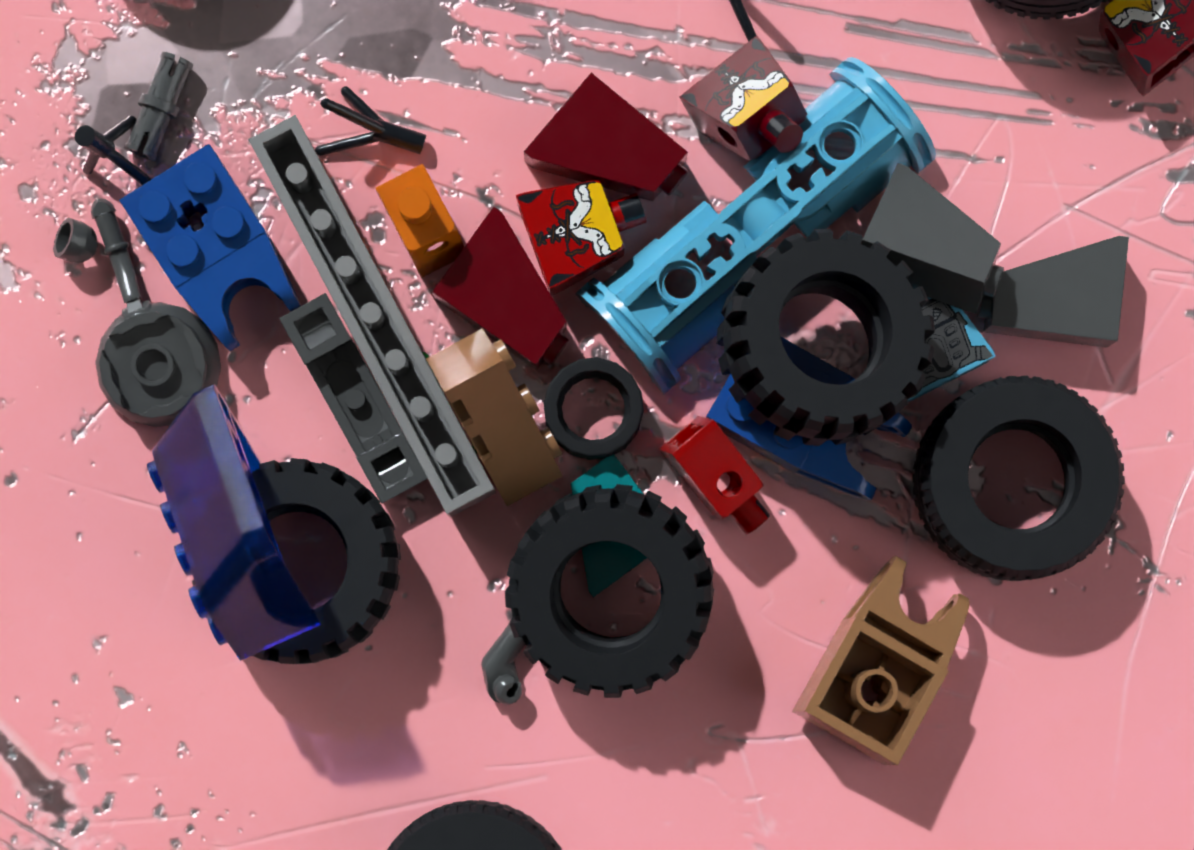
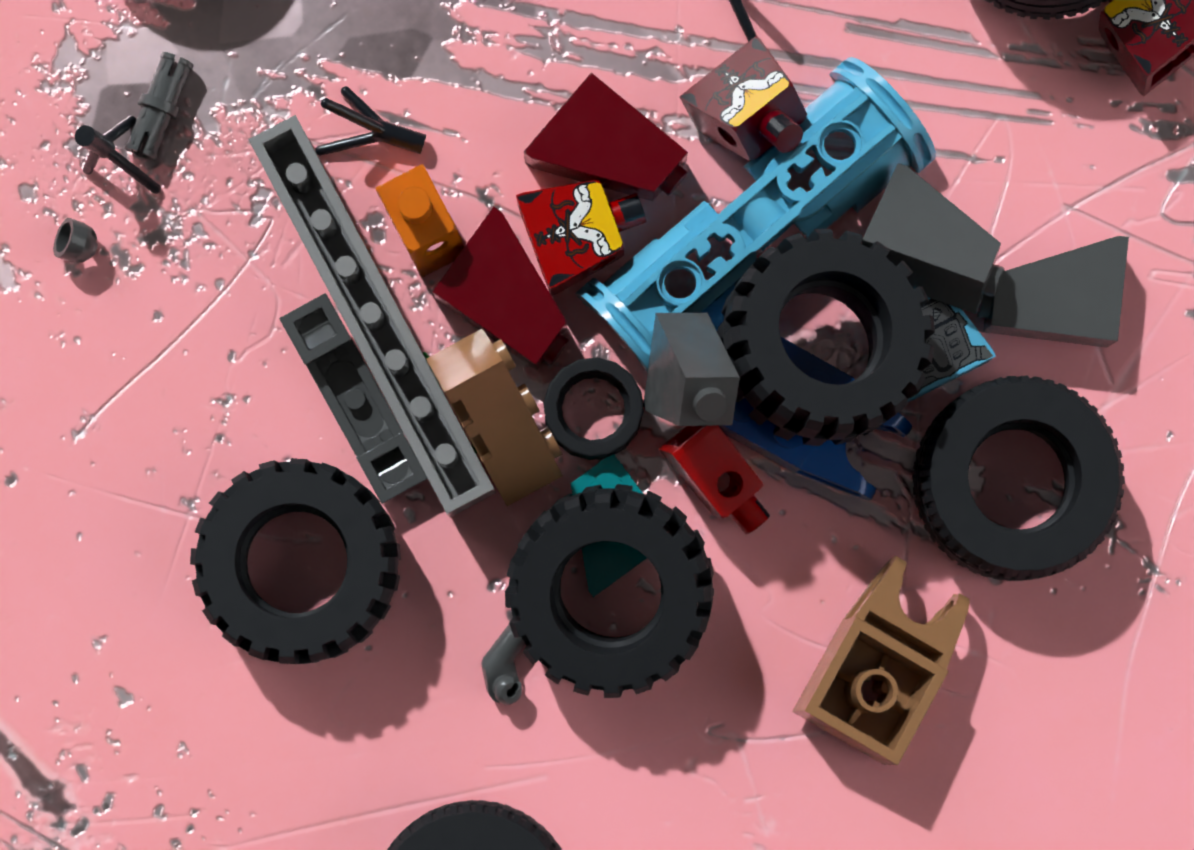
(152, 351): dark grey piece -> none
(222, 255): blue brick -> none
(225, 529): clear blue windscreen -> none
(690, 372): none -> dark grey slope

